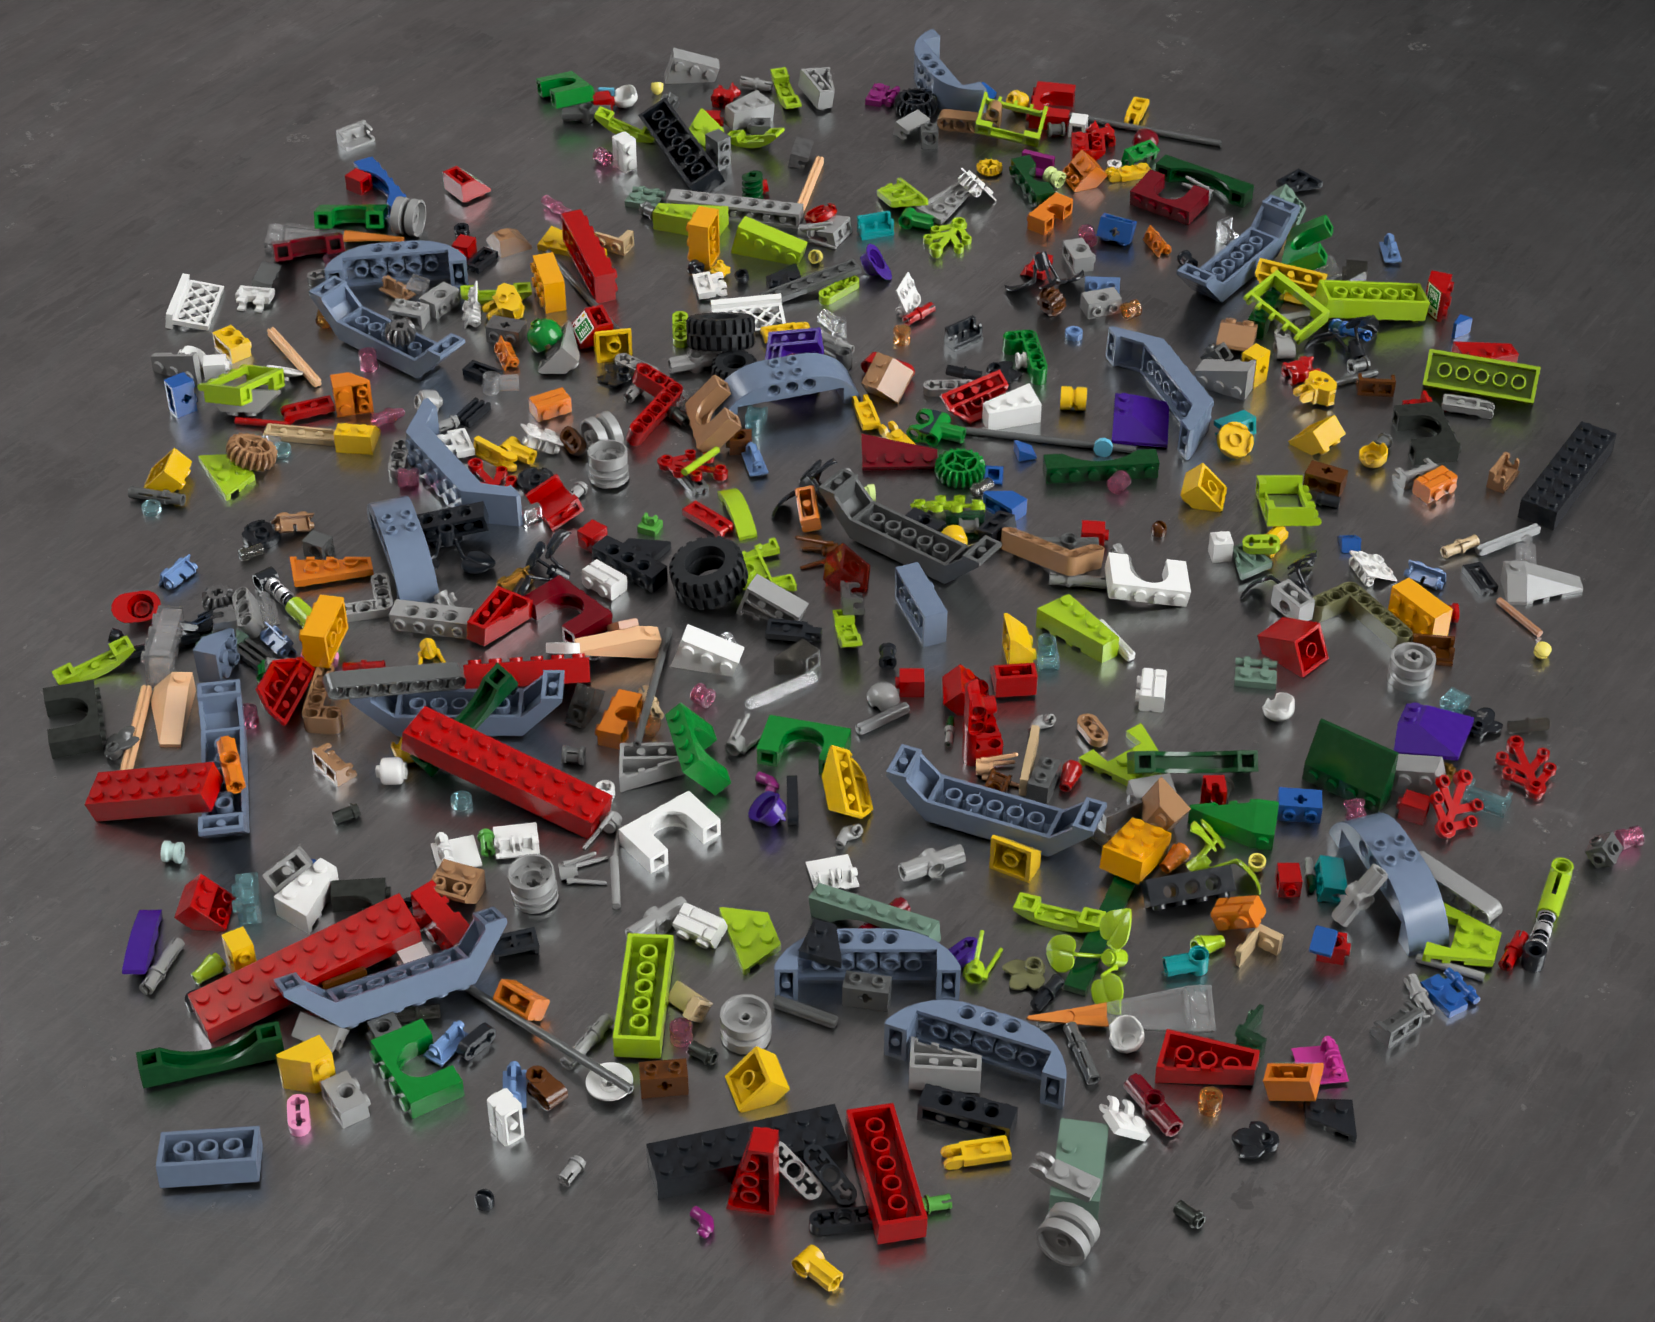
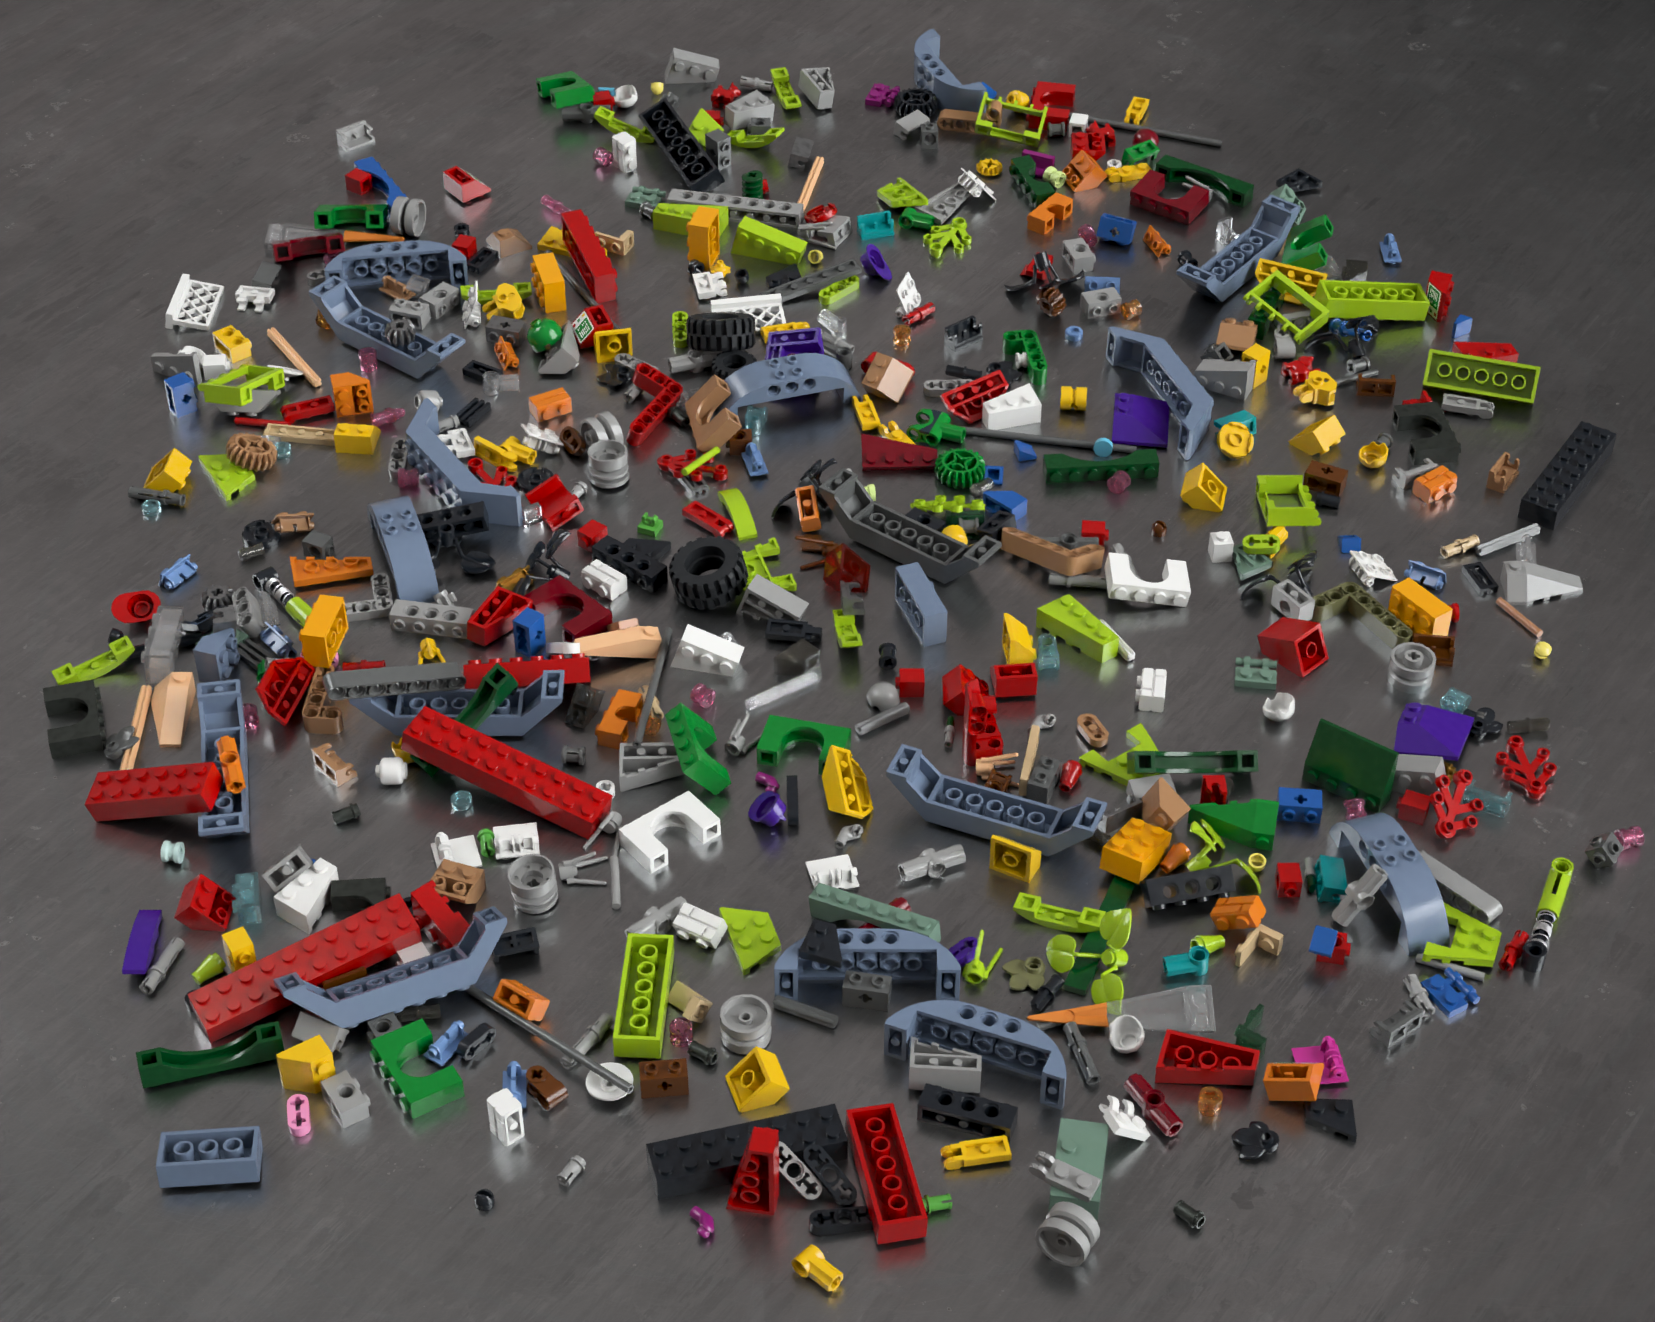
(529, 632): none -> blue brick

